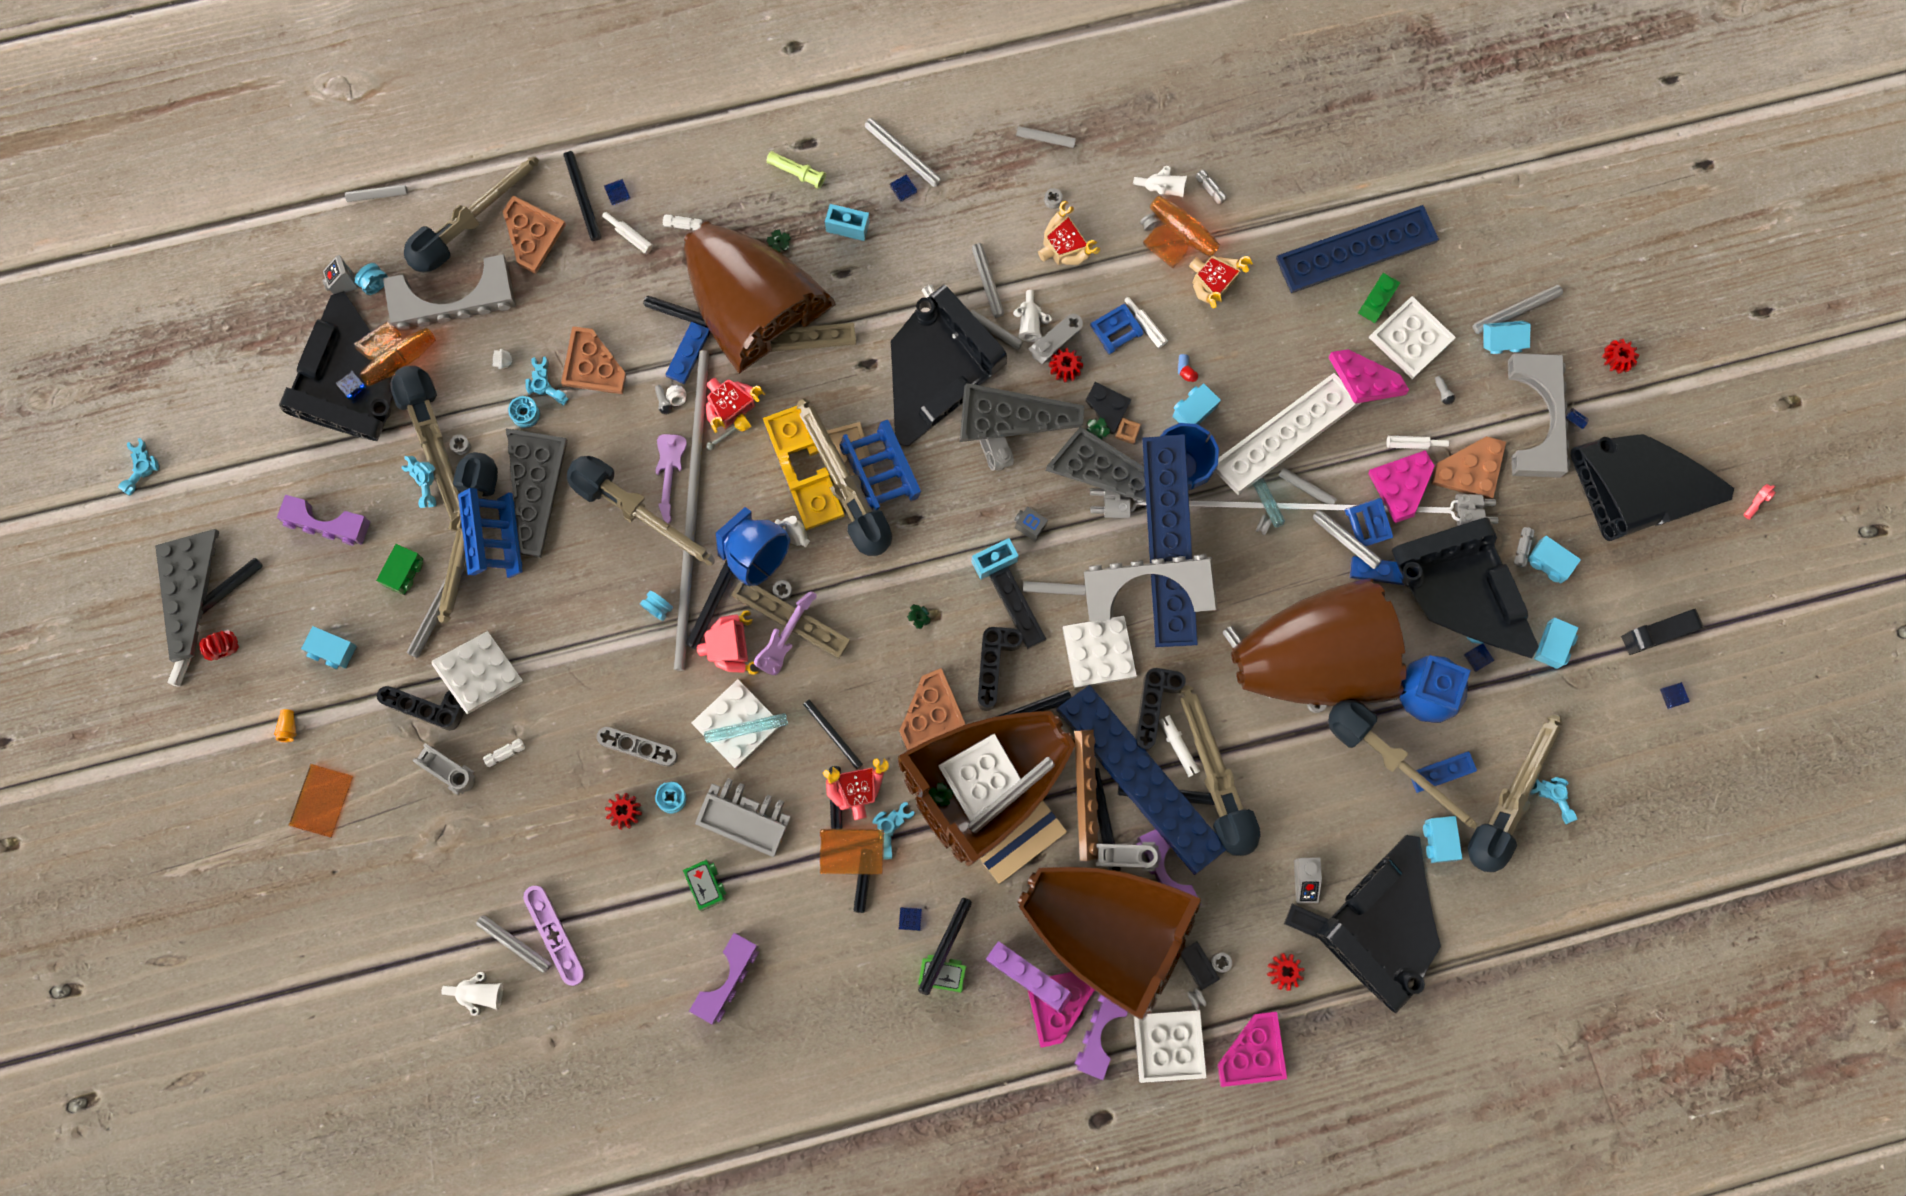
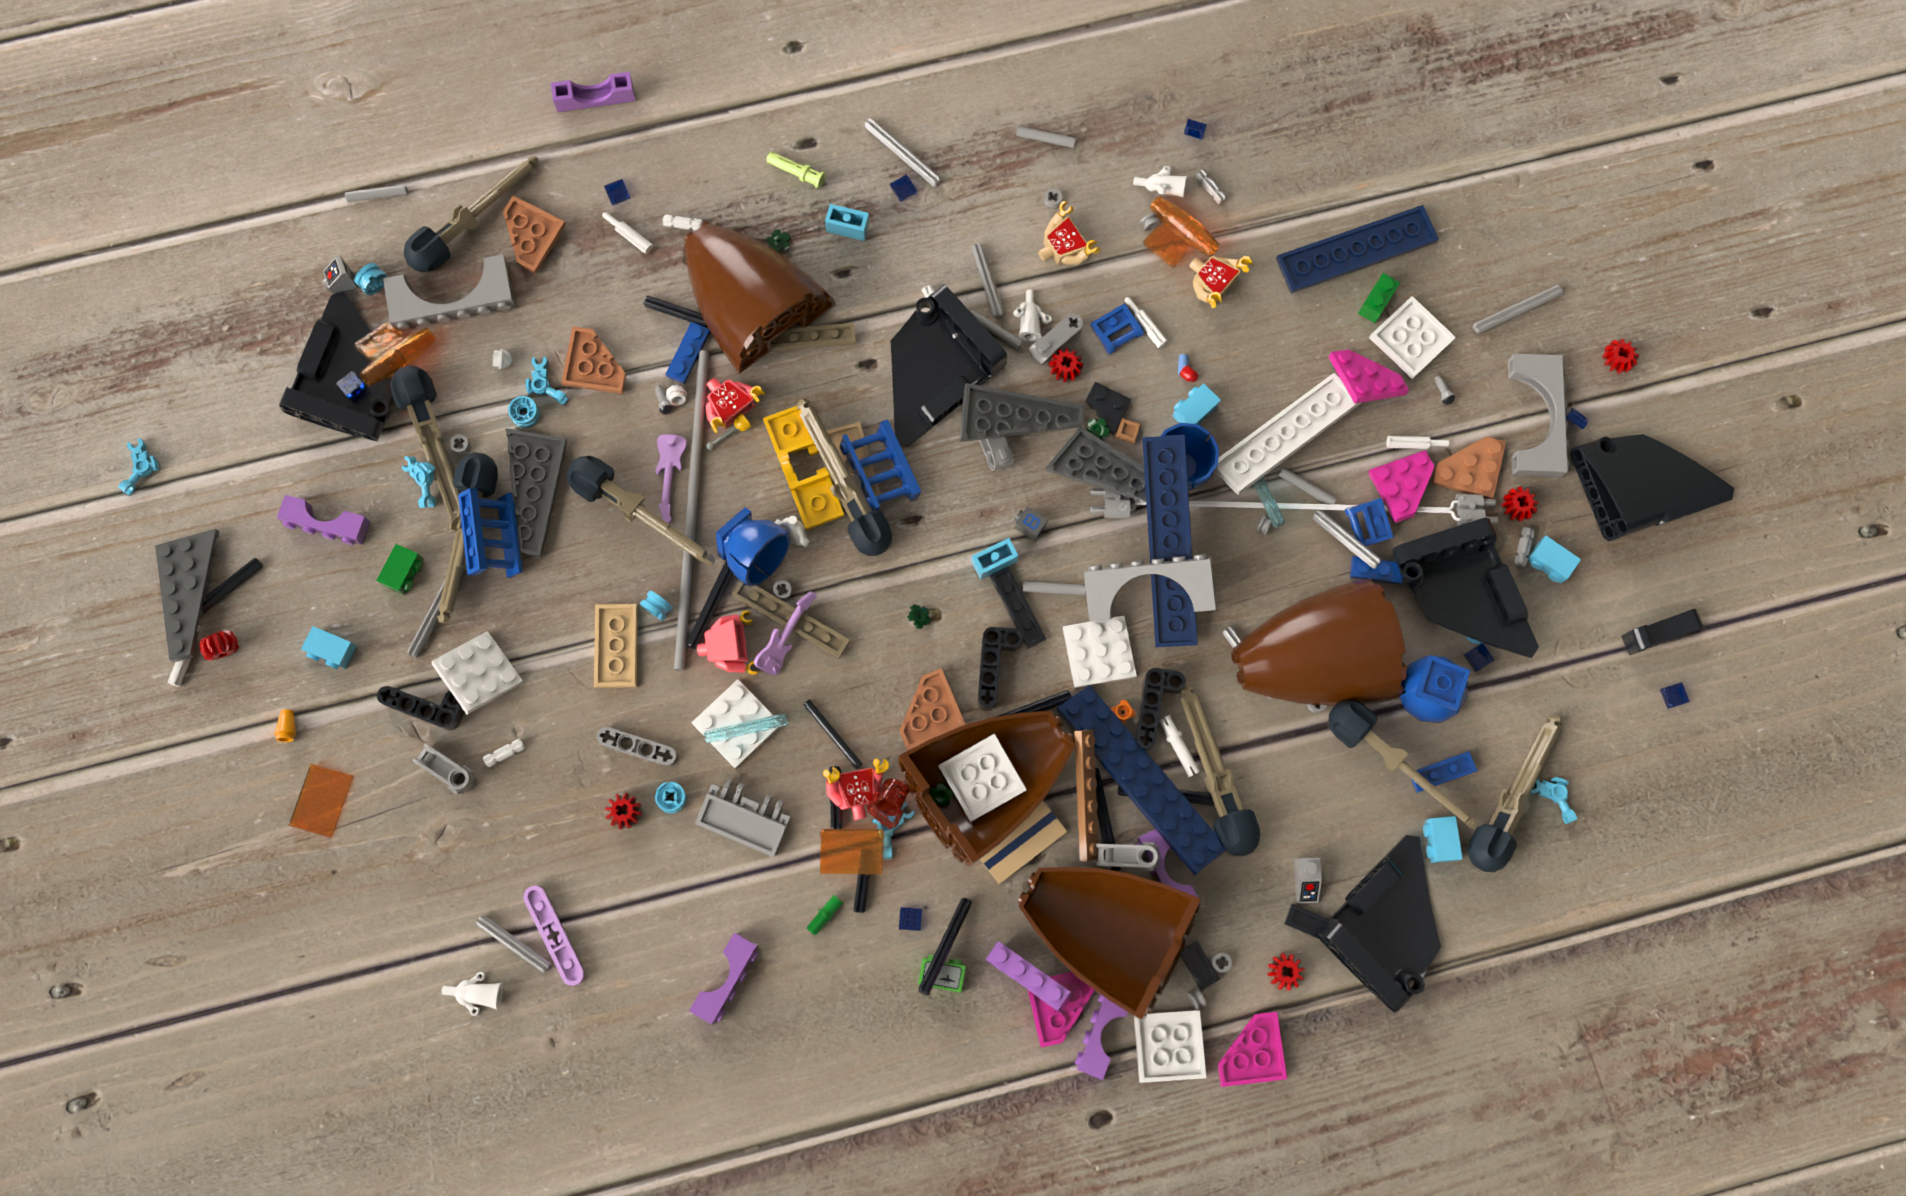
(582, 196): black axle -> none
(614, 90): none -> medium lavender arch
(616, 646): none -> tan tile
(704, 885): brick -> none
(824, 915): none -> green axle
(889, 802): none -> clear red piece
(1011, 795): light grey axle -> none
(1129, 712): none -> orange plate
(1195, 129): none -> clear blue tile
(1506, 336): medium azure brick -> none
(1526, 507): none -> red gear
(1556, 643): medium azure brick -> none
(1765, 493): coral plate -> none

